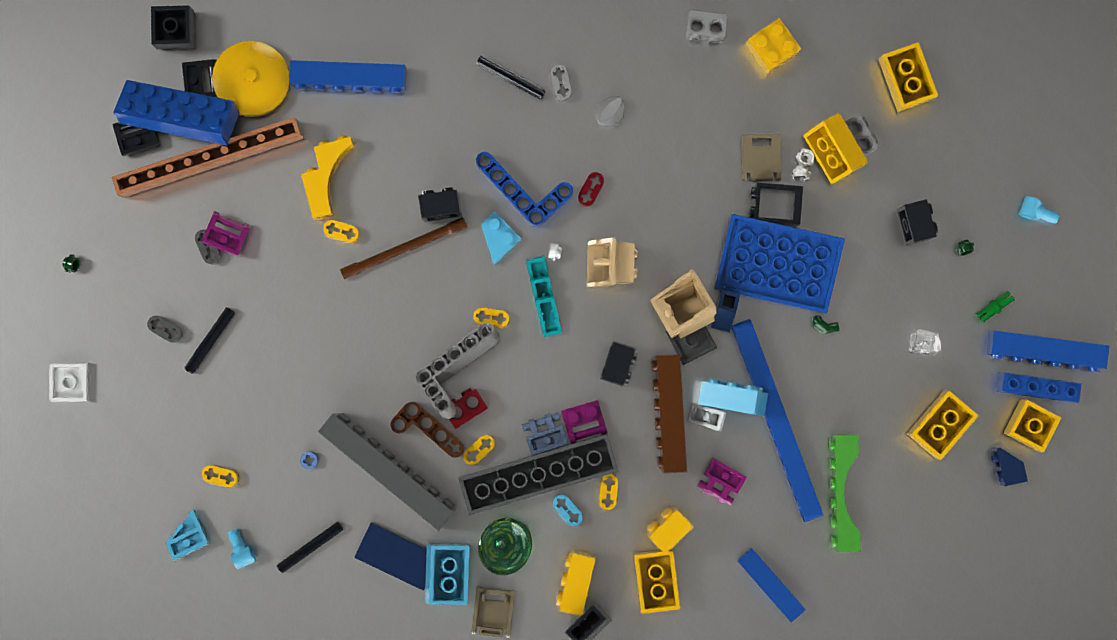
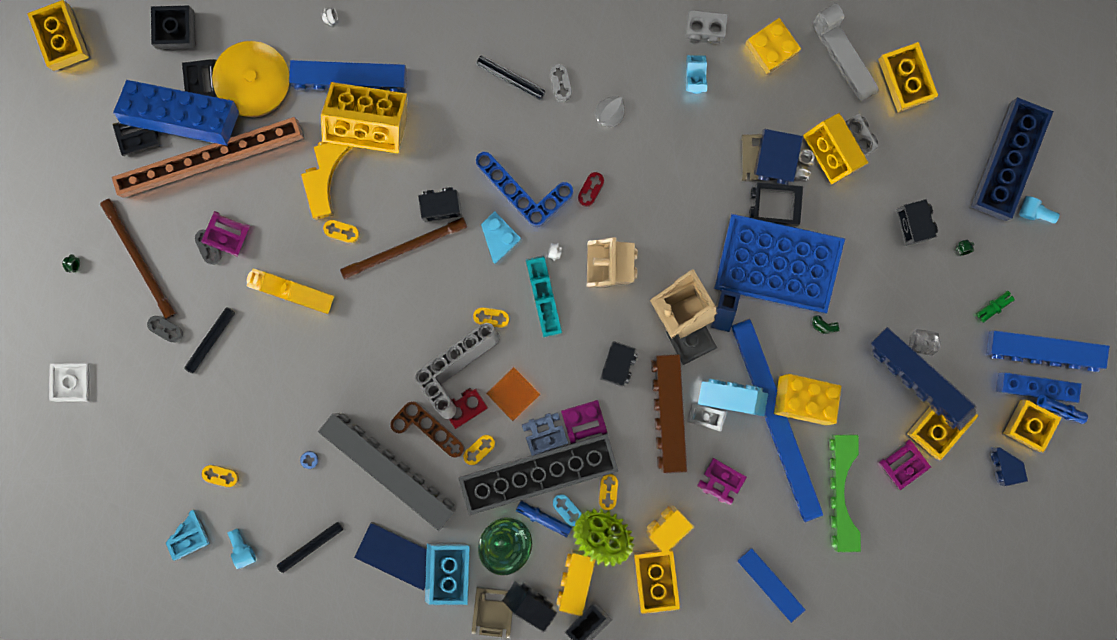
(58, 35): none -> yellow brick
(162, 302): none -> reddish brown piece
(289, 290): none -> yellow arch
(329, 16): none -> white plate
(364, 117): none -> yellow brick
(513, 394): none -> clear orange tile
(530, 605): none -> black brick
(543, 518): none -> blue pin
(603, 537): none -> lime gear
(696, 74): none -> medium azure brick
(778, 156): none -> dark blue brick
(807, 399): none -> yellow brick
(829, 30): none -> light grey beam
(908, 470): none -> magenta plate
(923, 379): none -> dark blue brick
(1012, 159): none -> dark blue brick
(1068, 412): none -> blue pin

